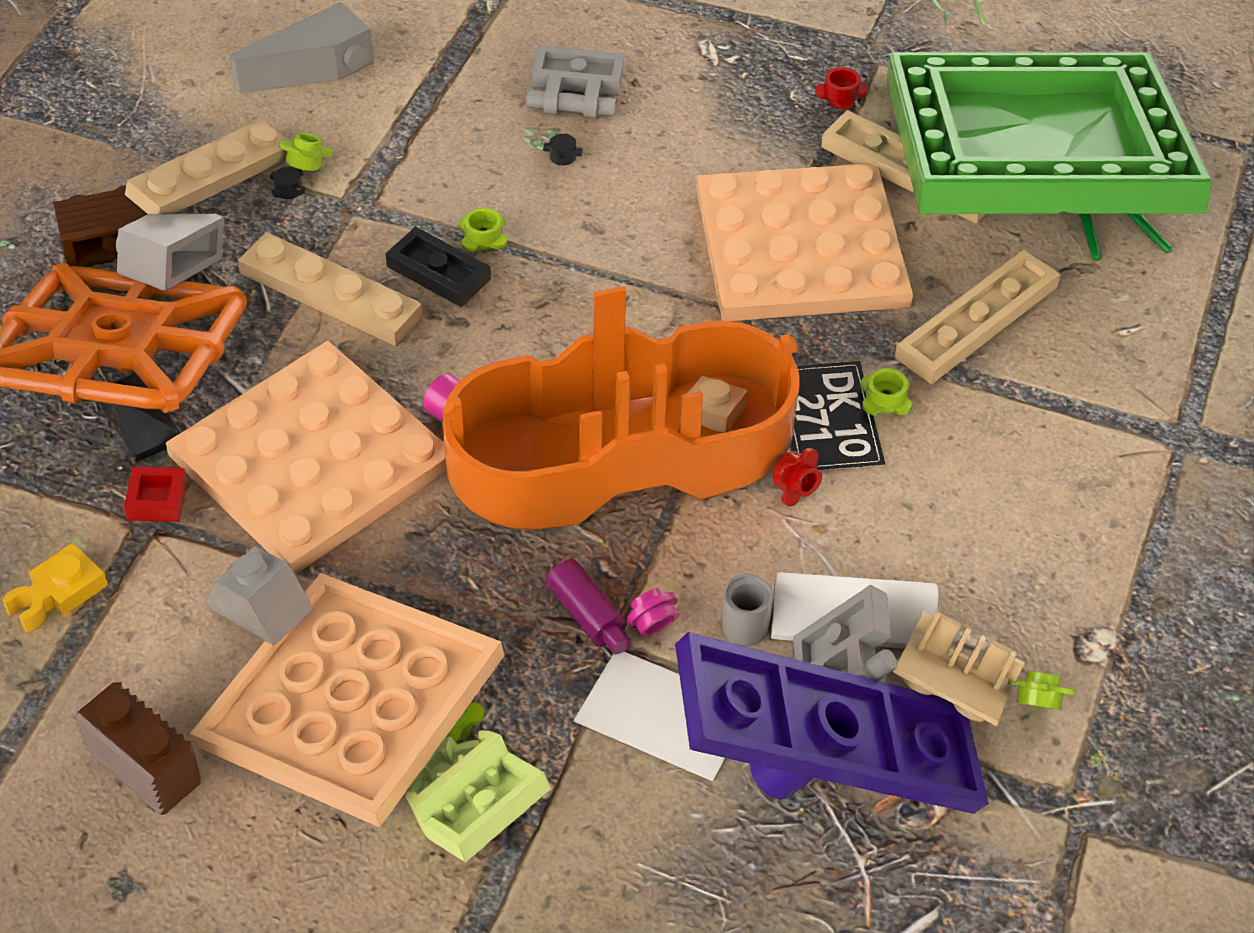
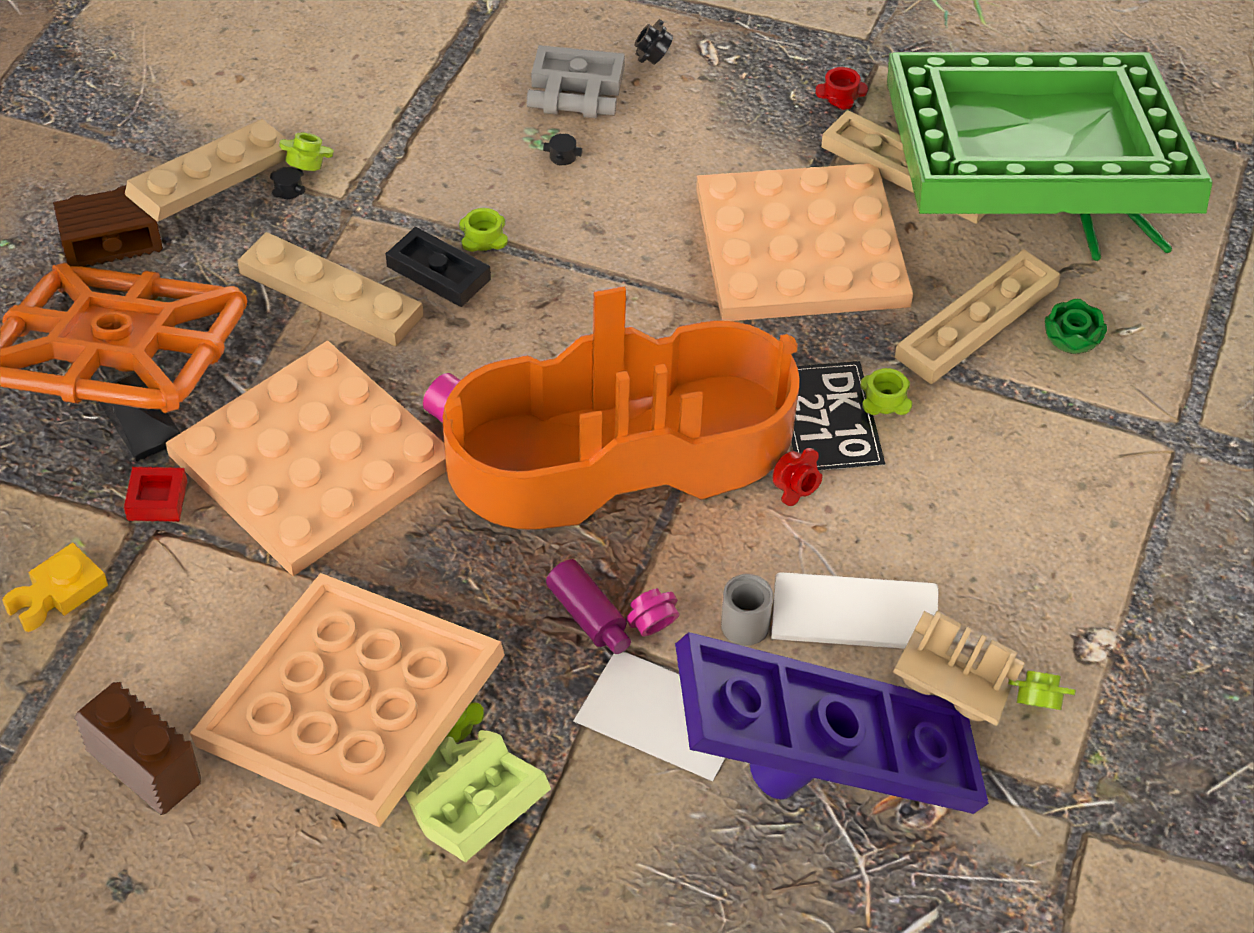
(169, 247): light grey slope -> none
(260, 596): light grey slope -> none
(305, 53): light grey slope -> none
(653, 42): none -> black plate
(721, 403): tan plate -> none
(850, 637): light grey plate -> none
(1075, 326): none -> green plate

